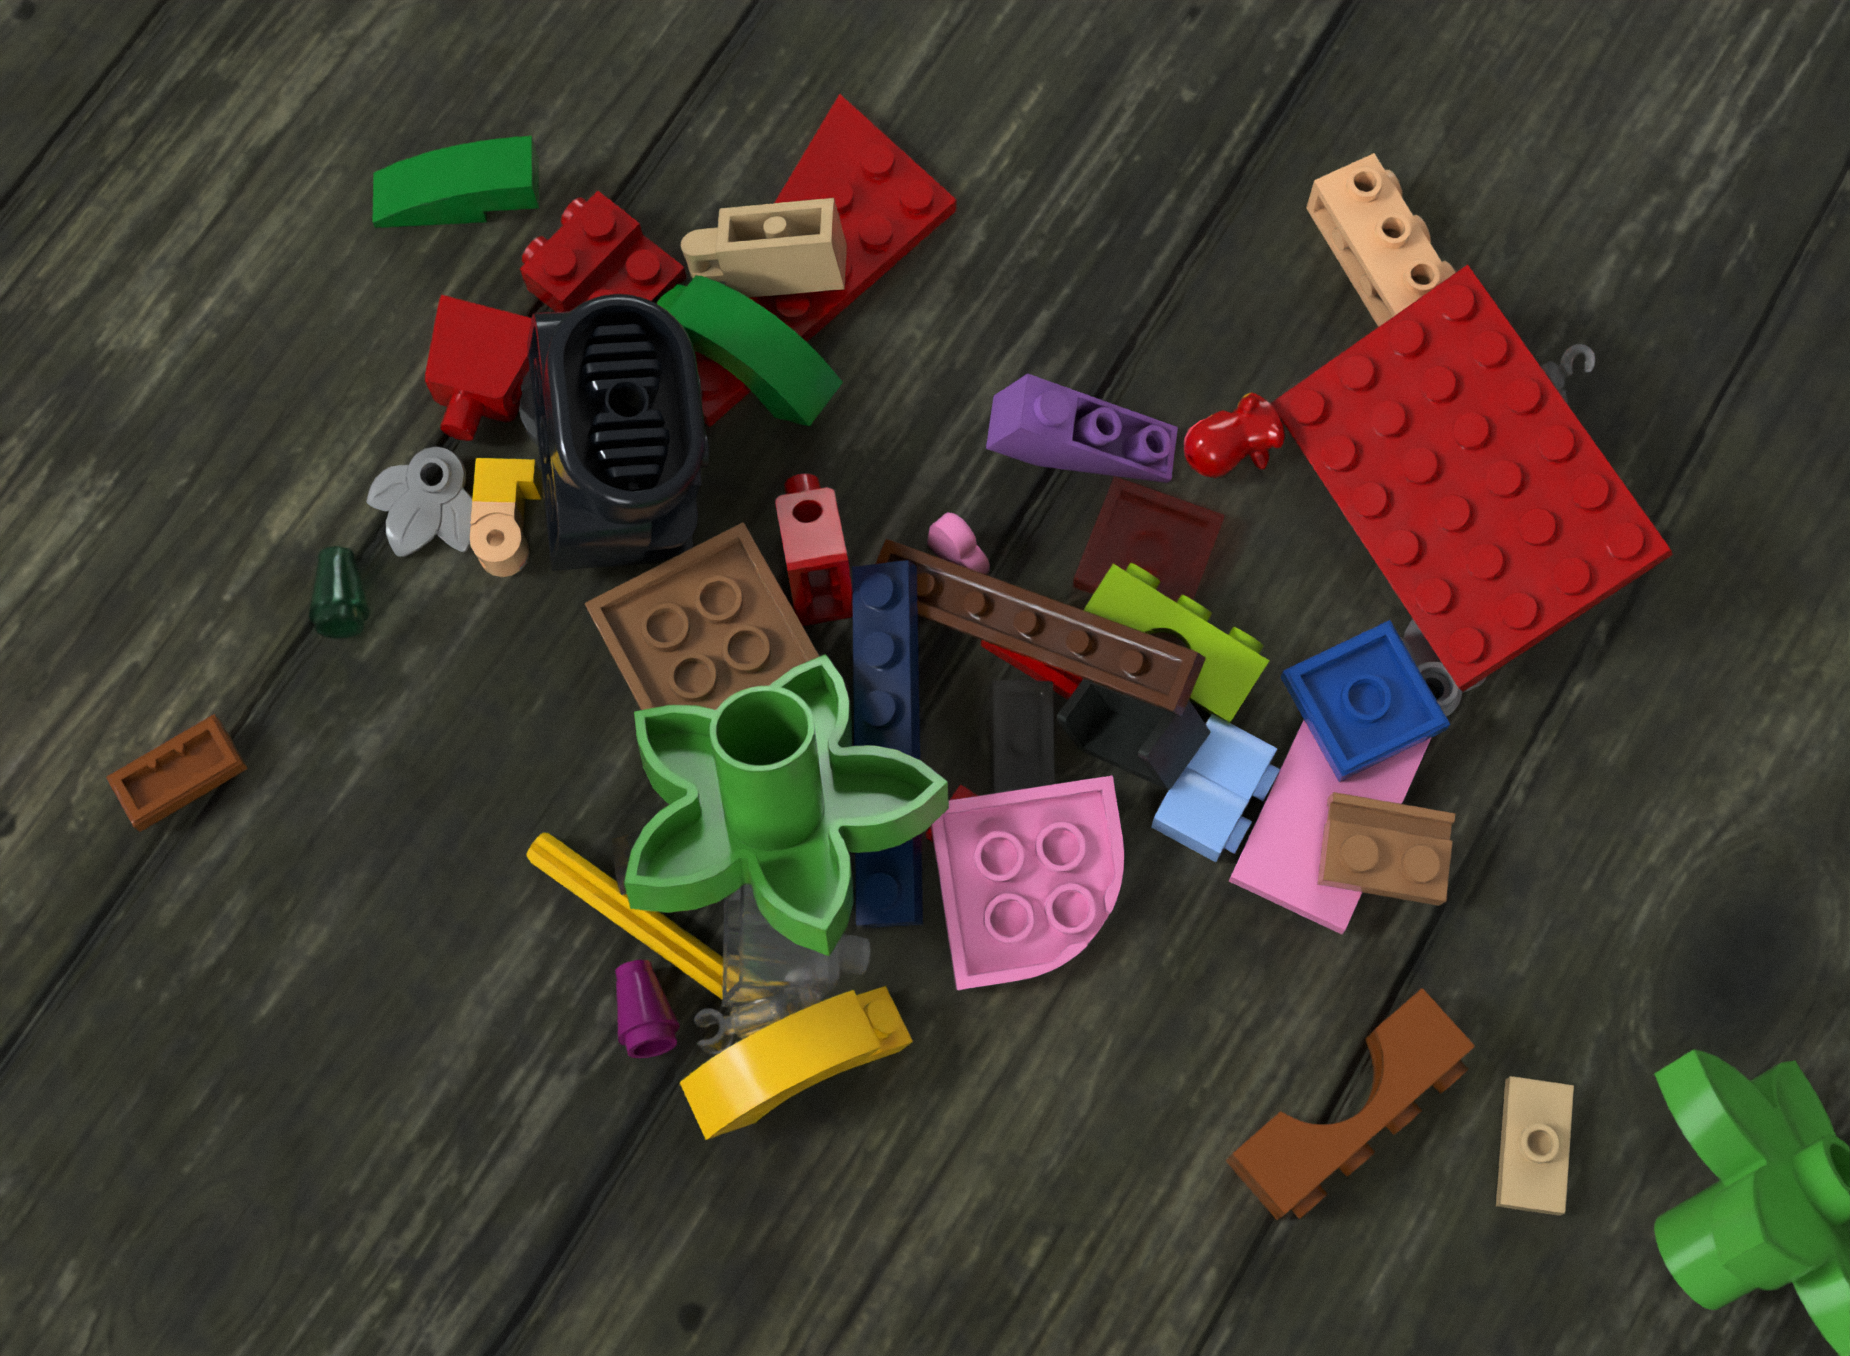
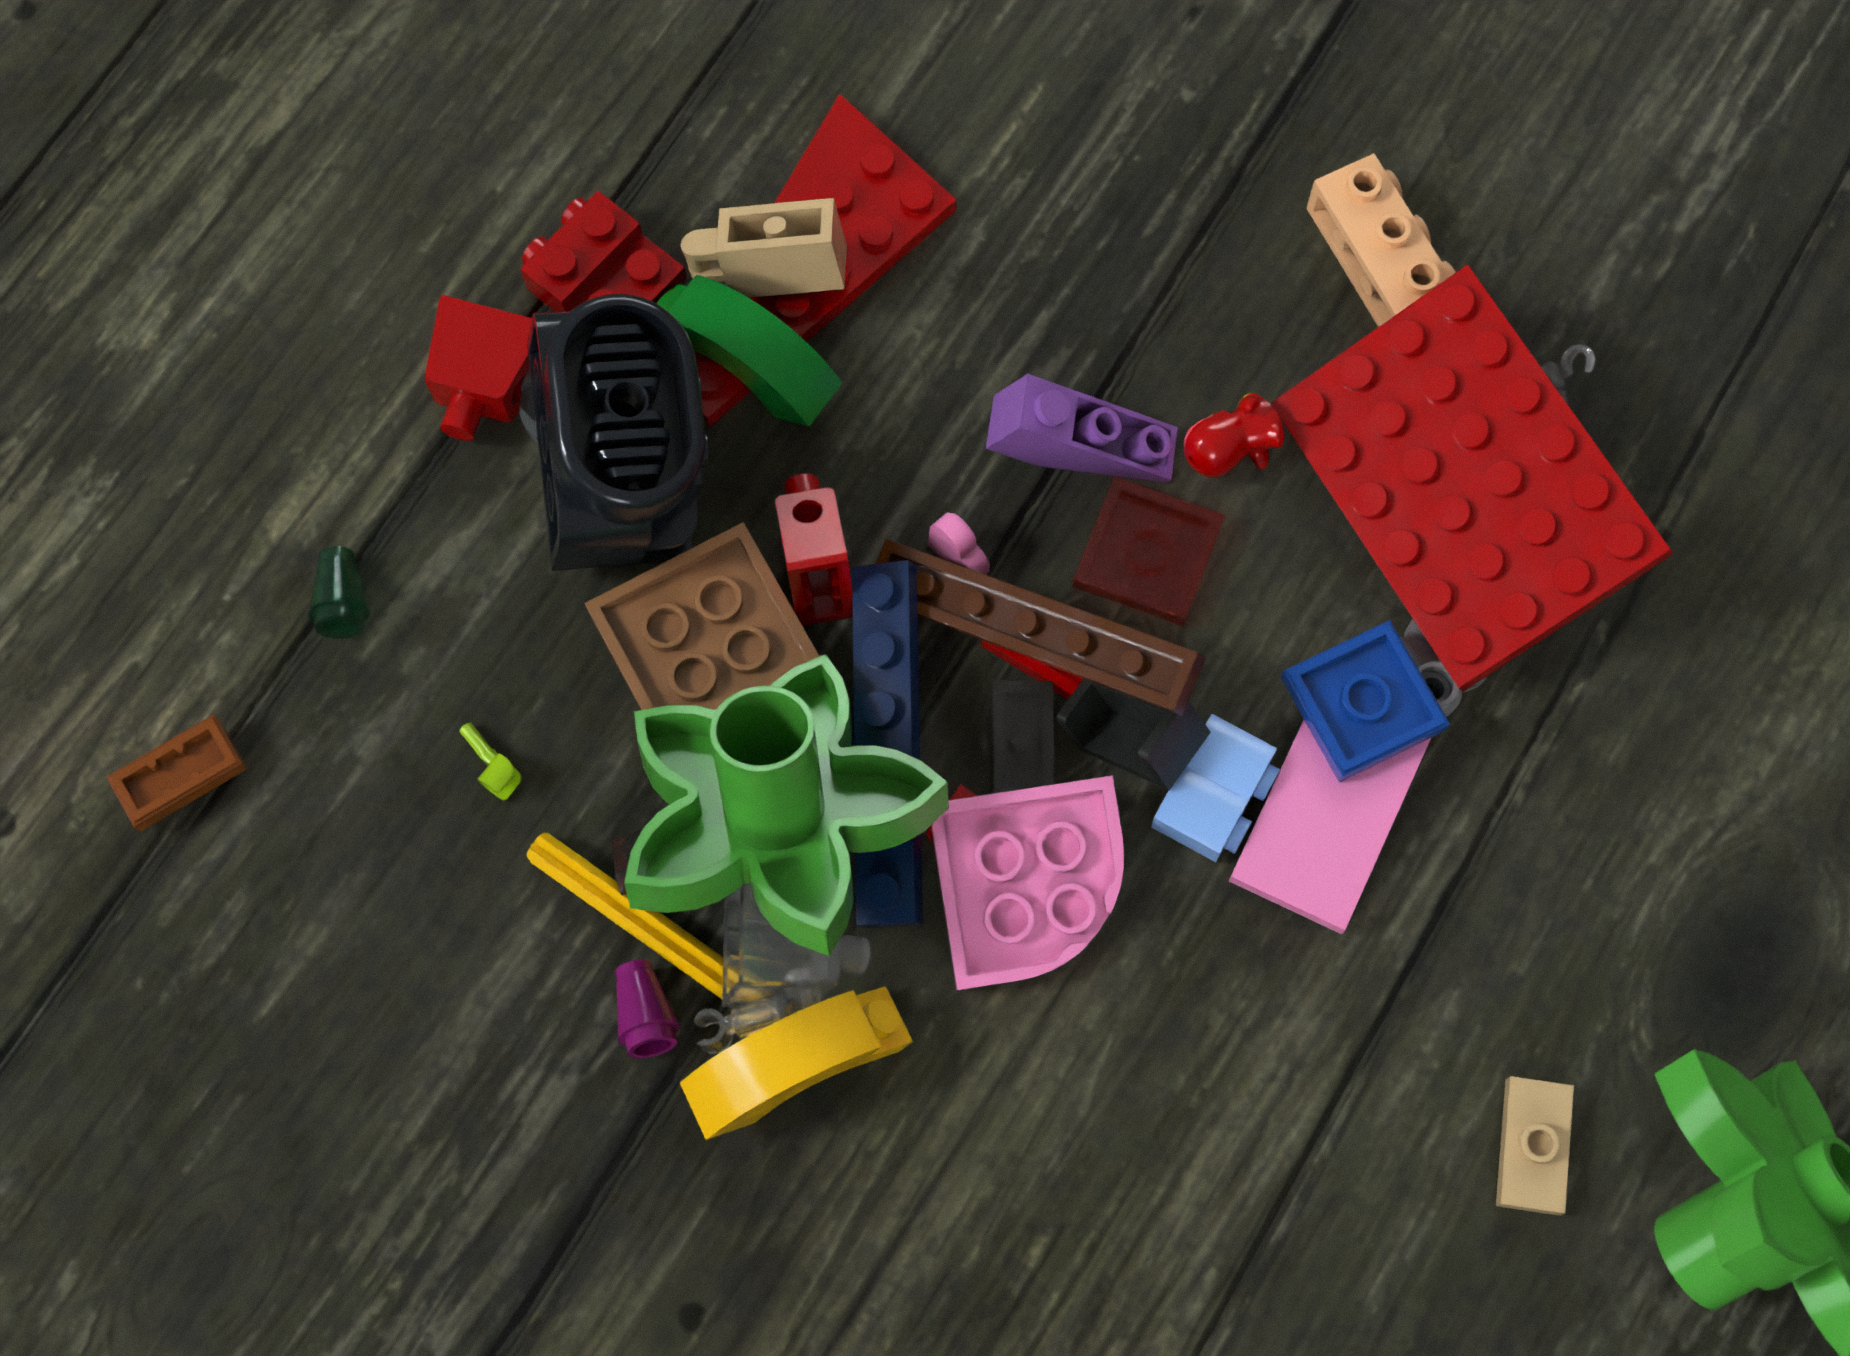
(424, 510): light grey plate -> none
(458, 184): green slope -> none
(499, 512): leg -> none
(499, 775): none -> lime hand
(1231, 658): lime arch -> none
(1386, 849): medium nougat plate -> none
(1408, 1055): dark orange arch -> none

